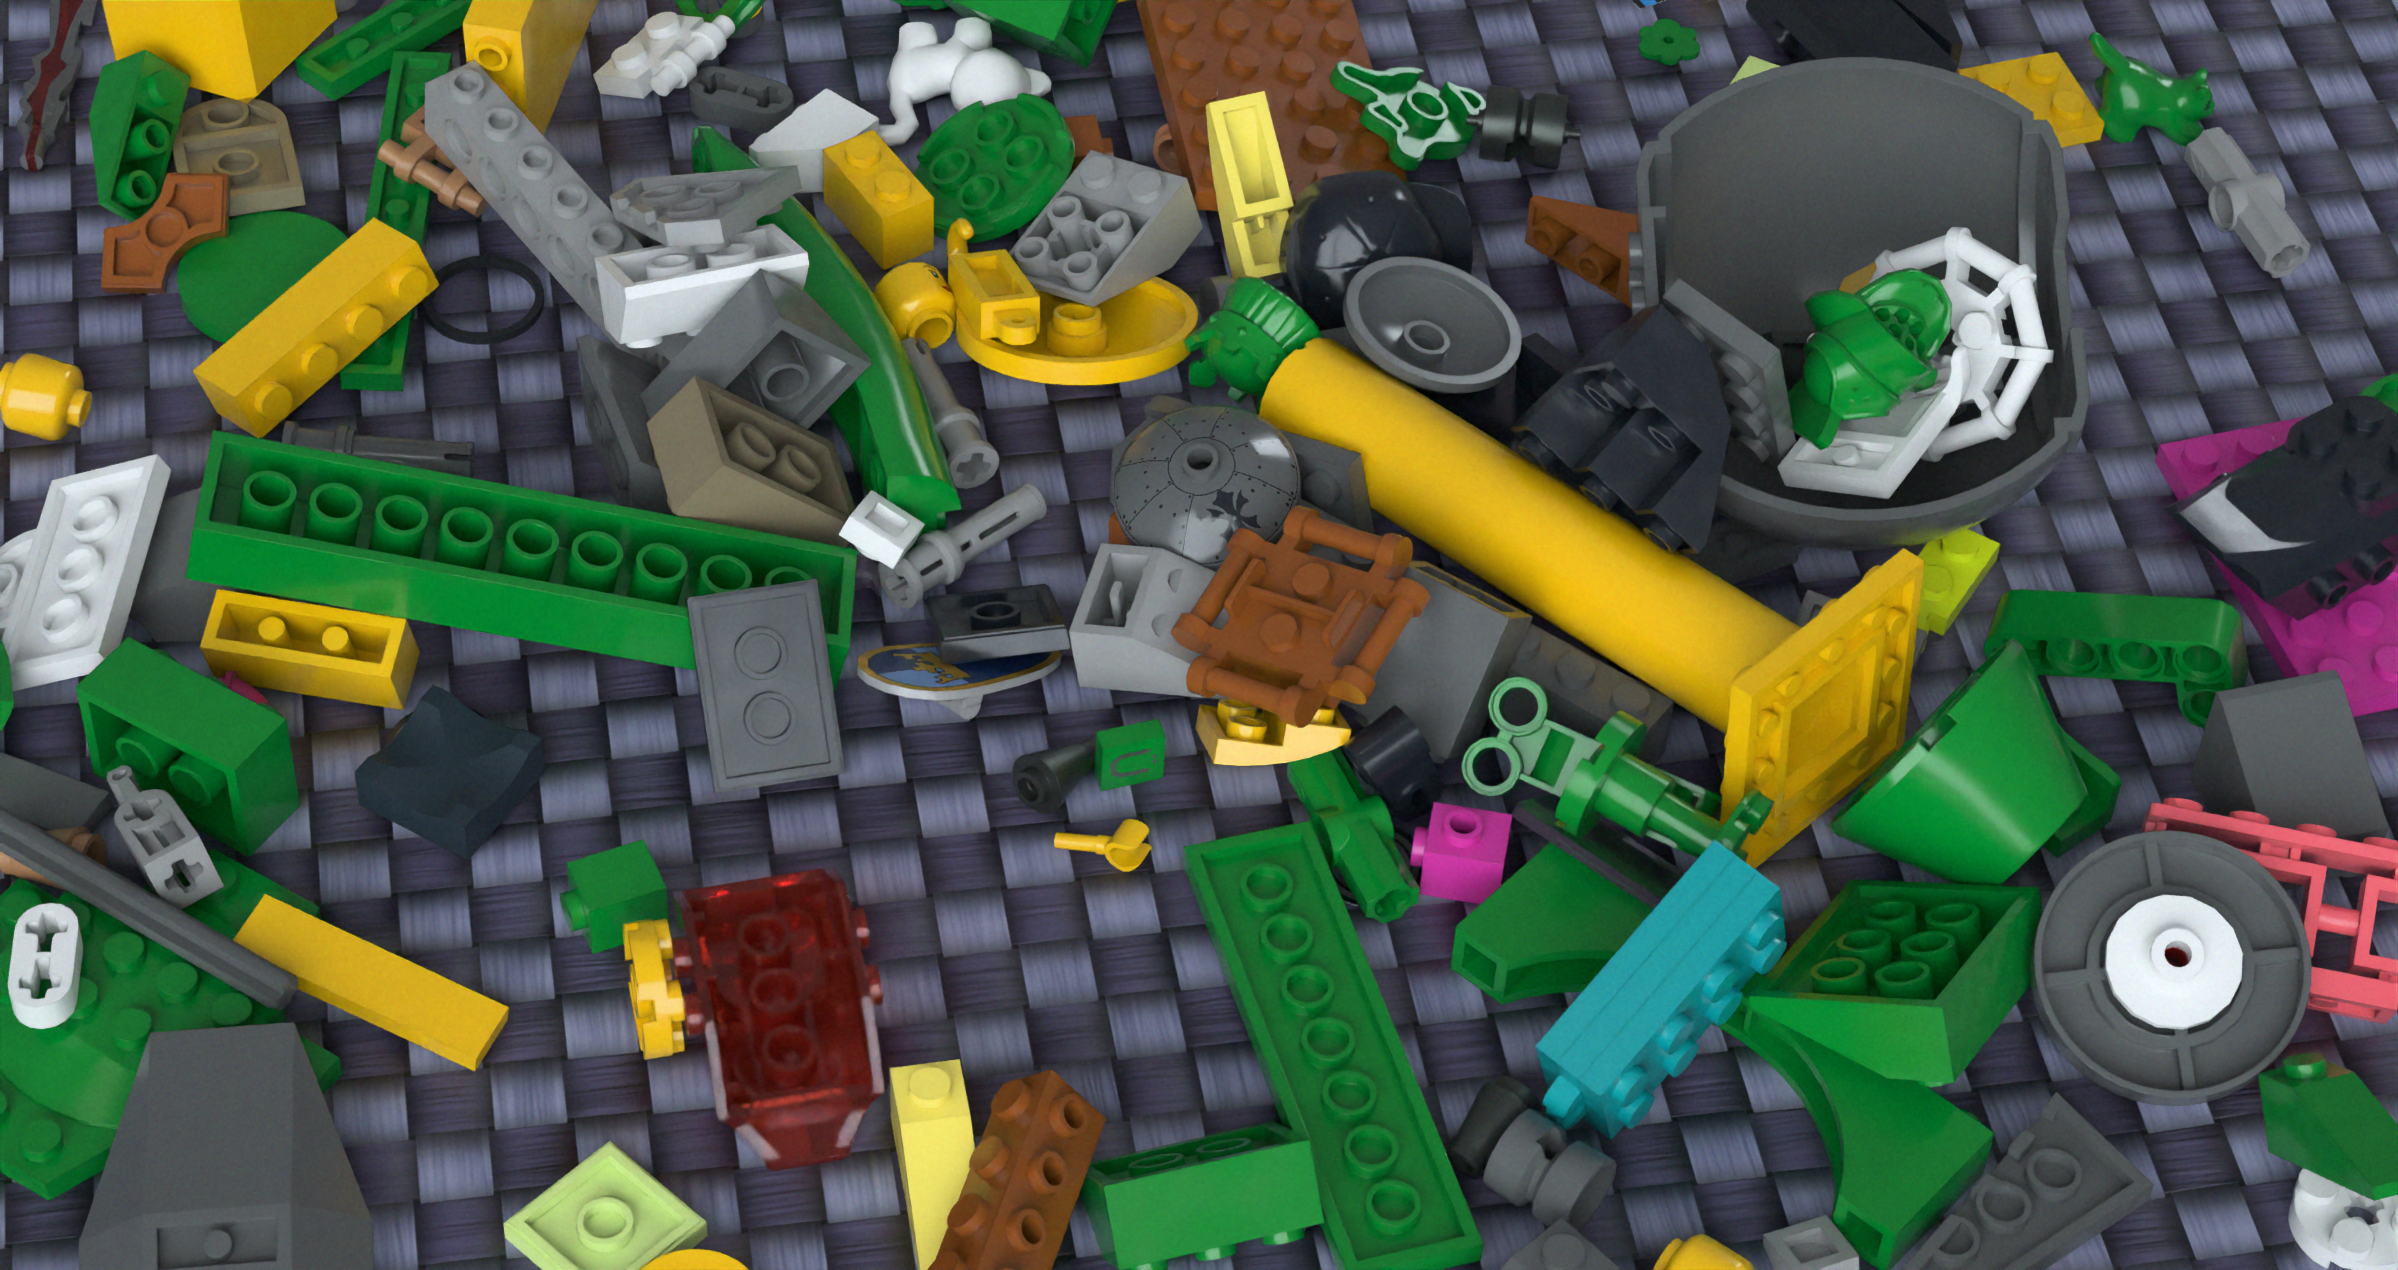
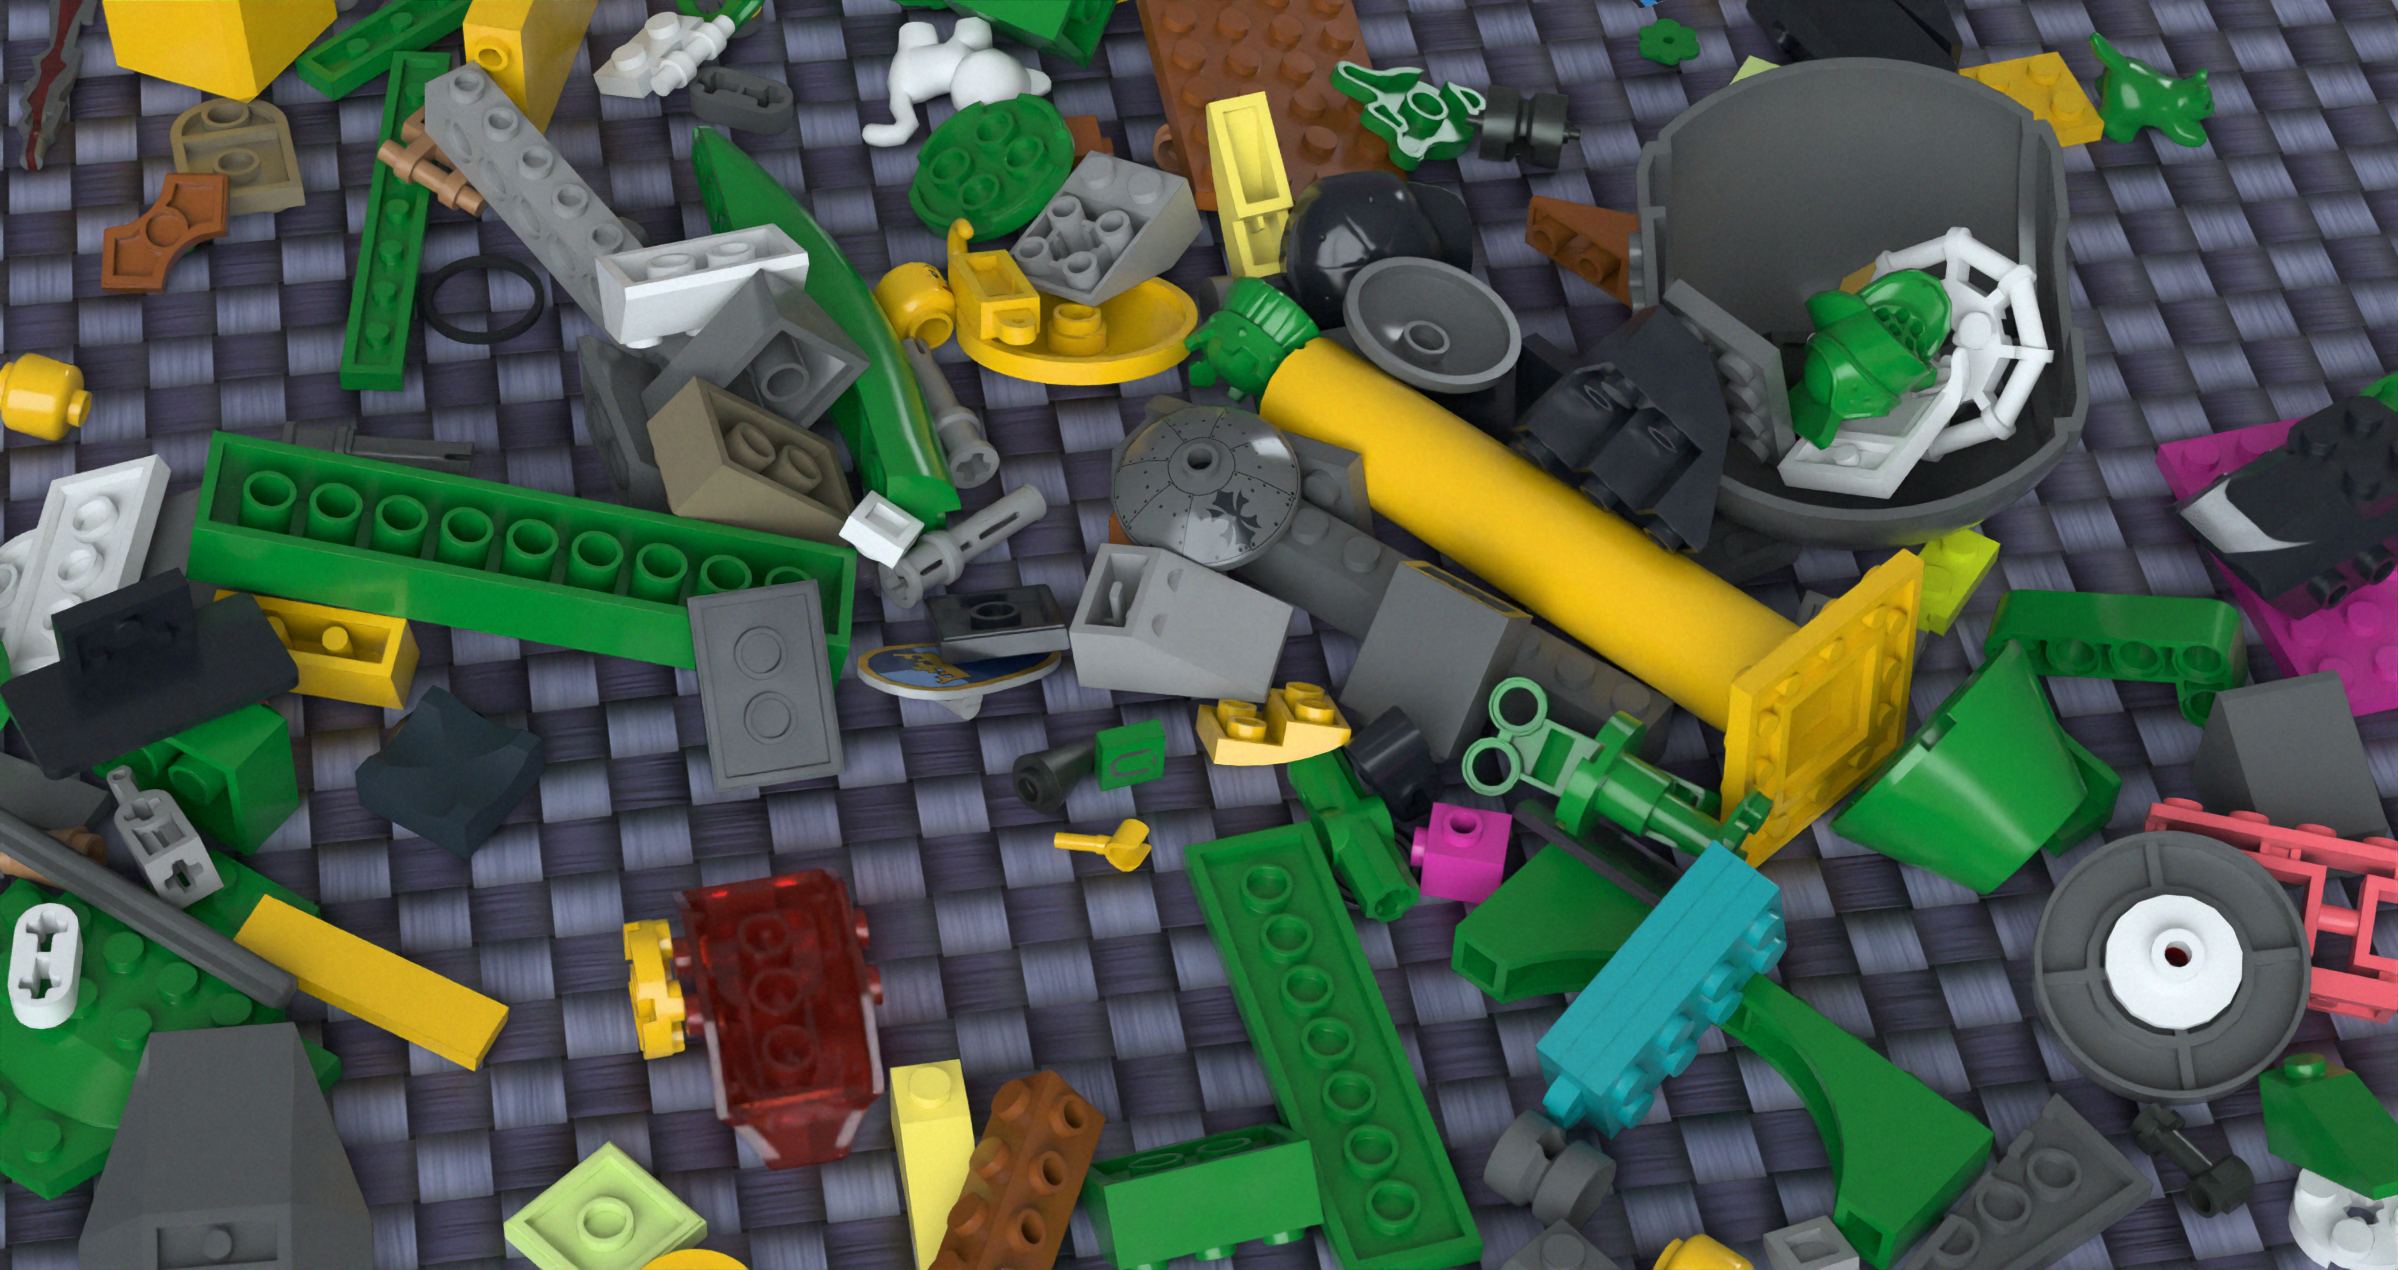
(135, 130): green slope -> none
(143, 671): none -> black bracket
(240, 275): green tile -> none
(316, 328): yellow brick -> none
(611, 891): green brick -> none
(703, 206): light grey plate -> none
(807, 131): white slope -> none
(878, 199): yellow brick -> none
(1300, 623): dark orange brick -> none
(1486, 1121): pearl dark grey cone -> none
(1906, 974): green slope -> none
(2213, 1185): none -> pearl dark grey bar
(2247, 202): light grey piece -> none

